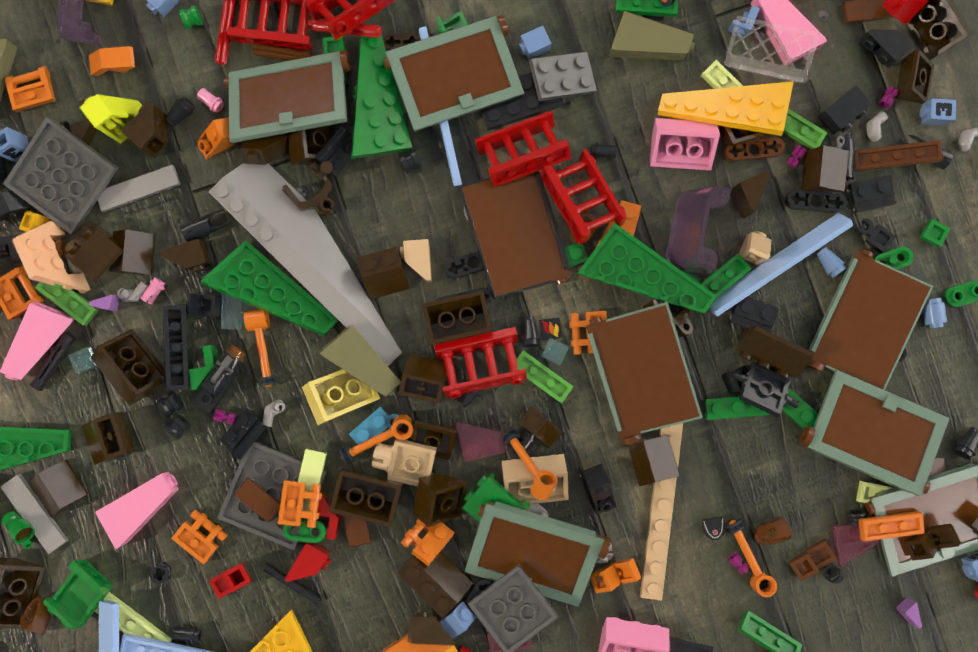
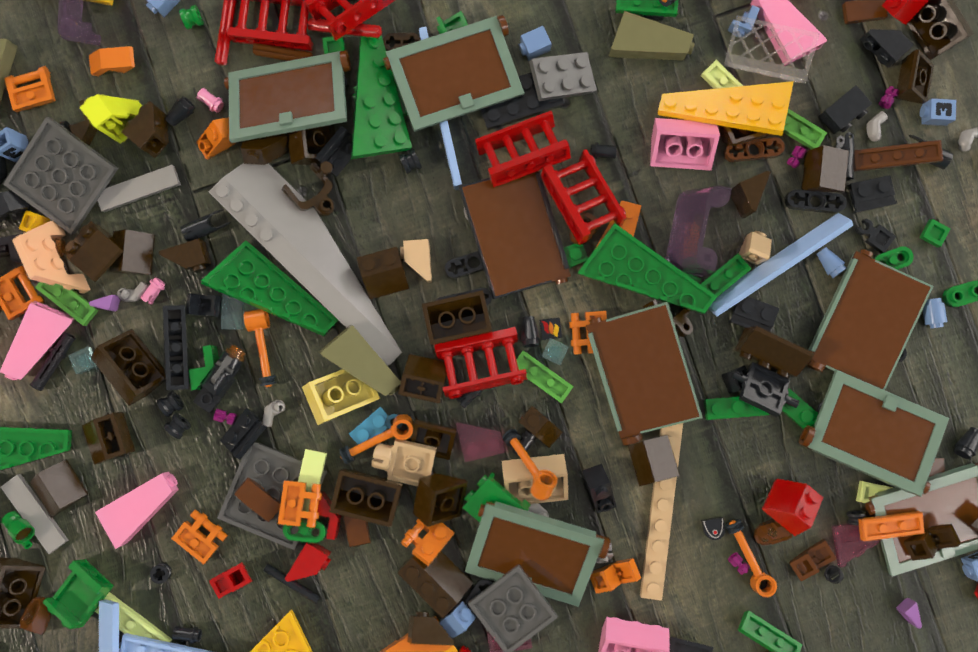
(792, 505): none -> red slope

